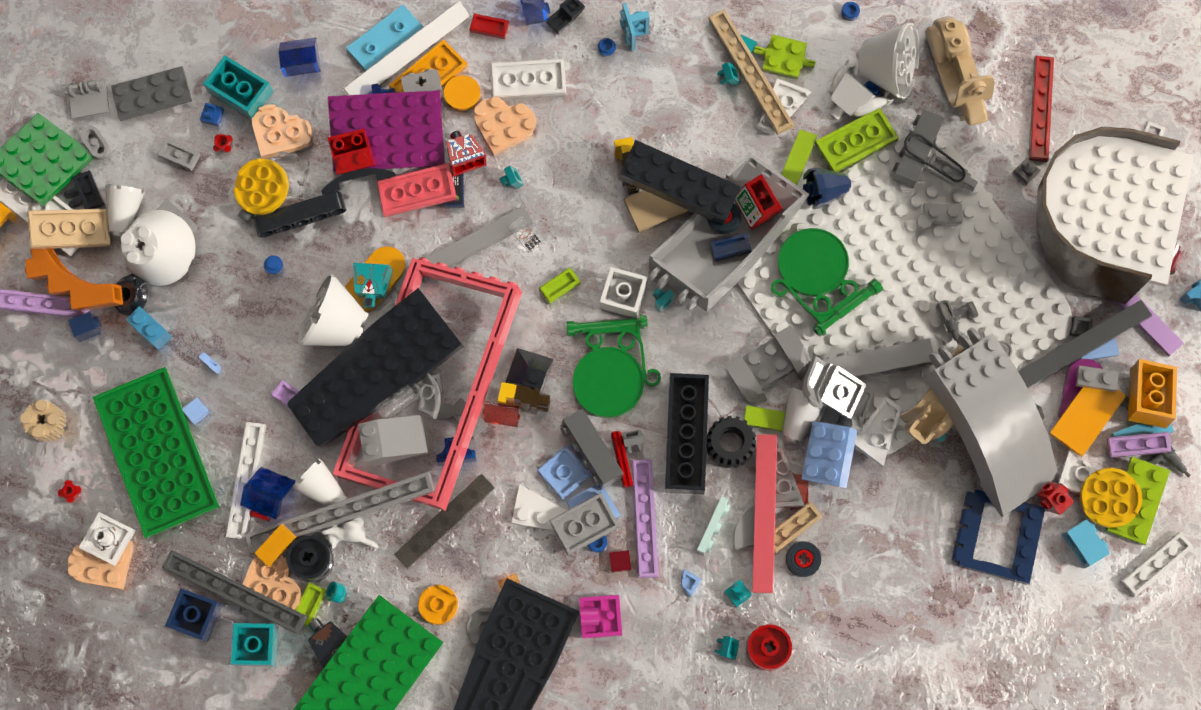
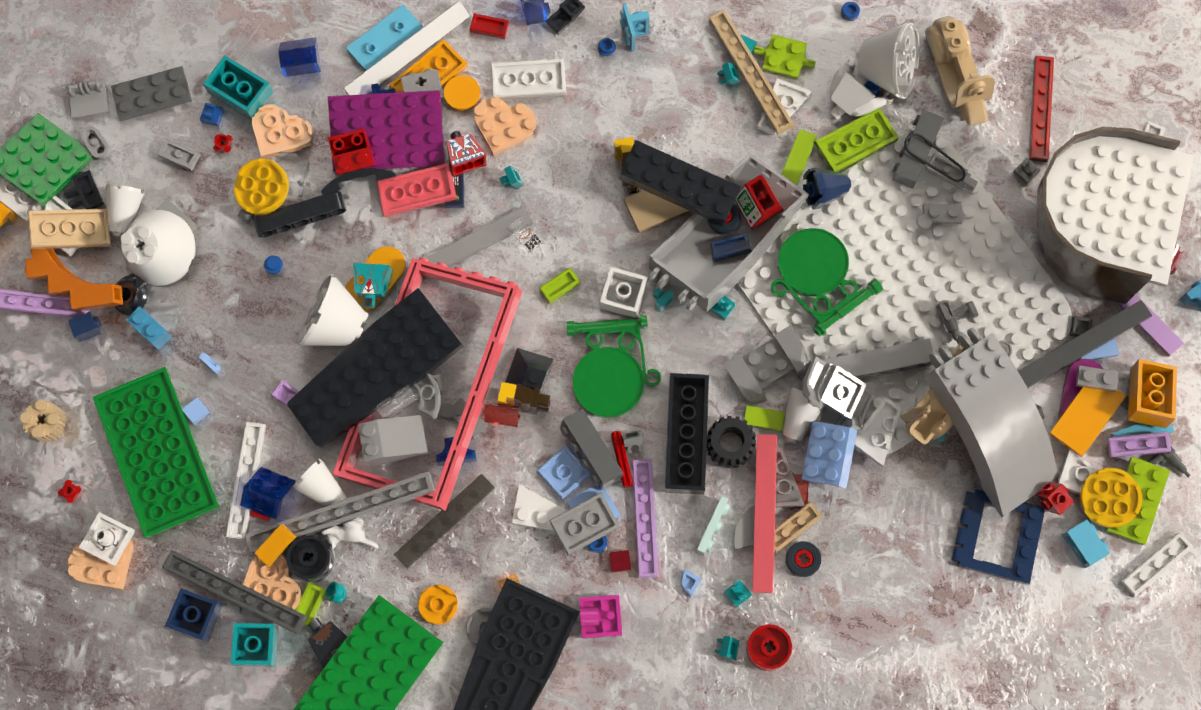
(723, 307): none -> teal tile

